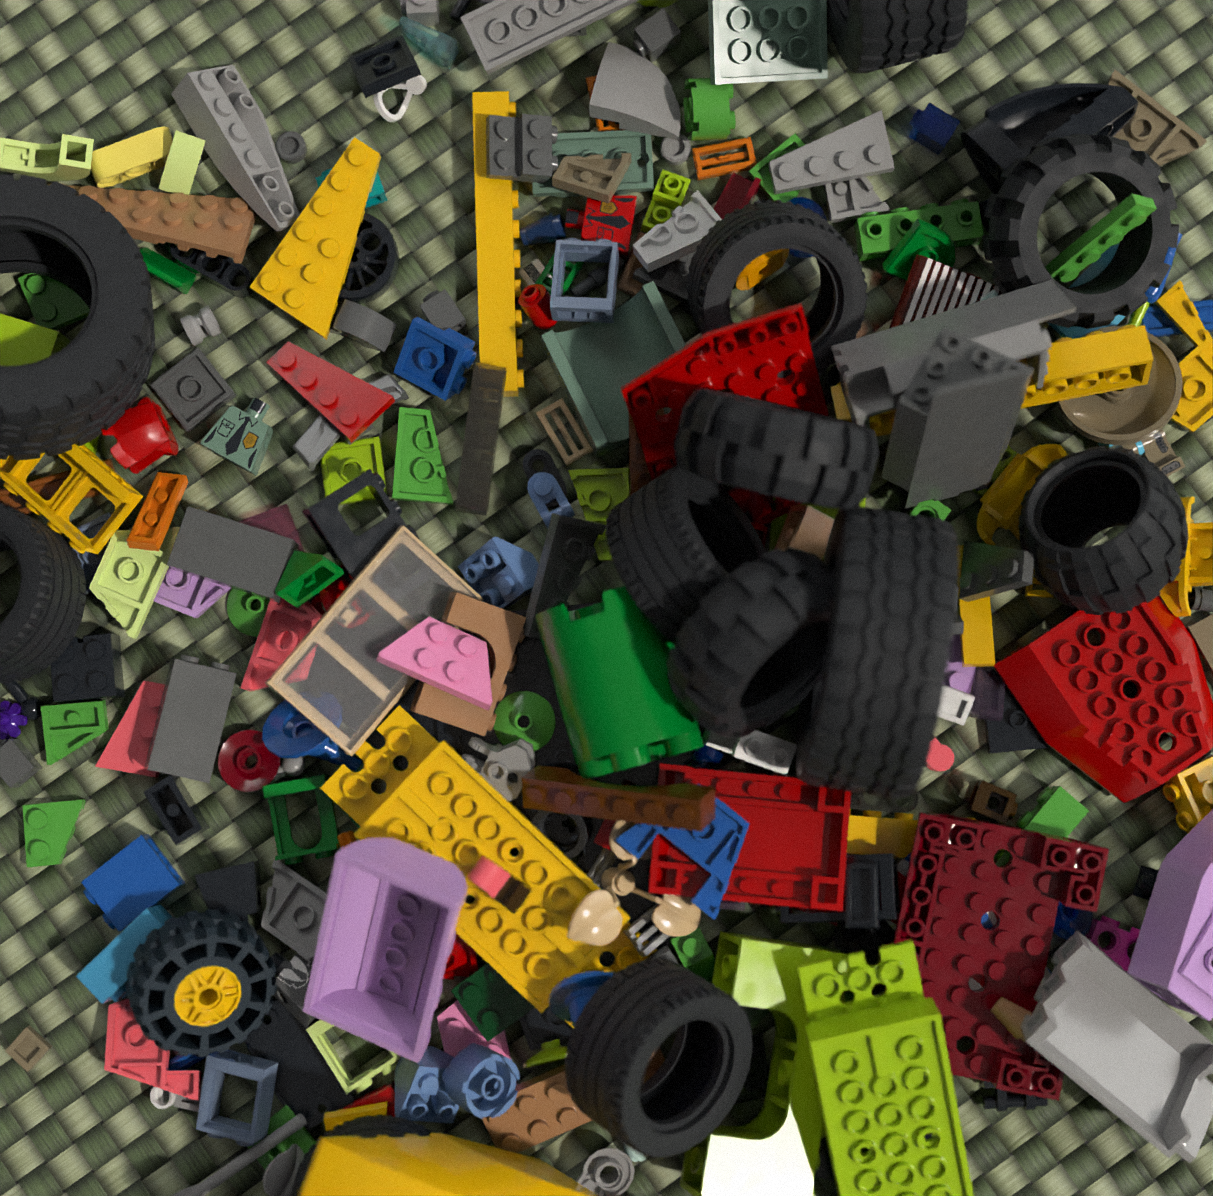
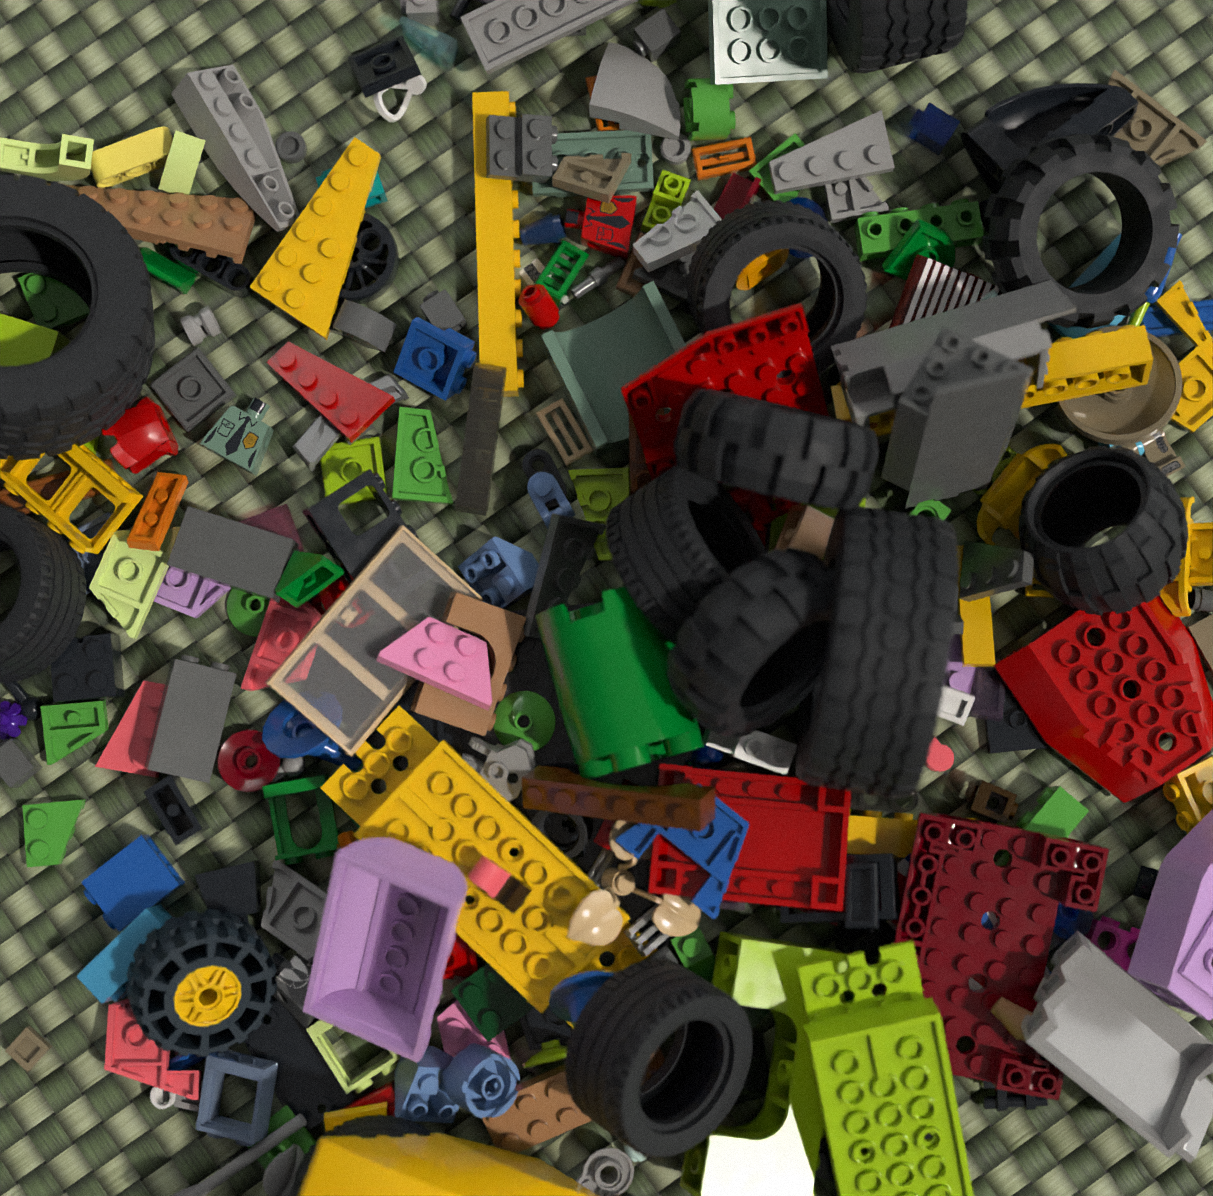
(584, 308): sand blue window -> none
(1100, 237): bright green plate -> none

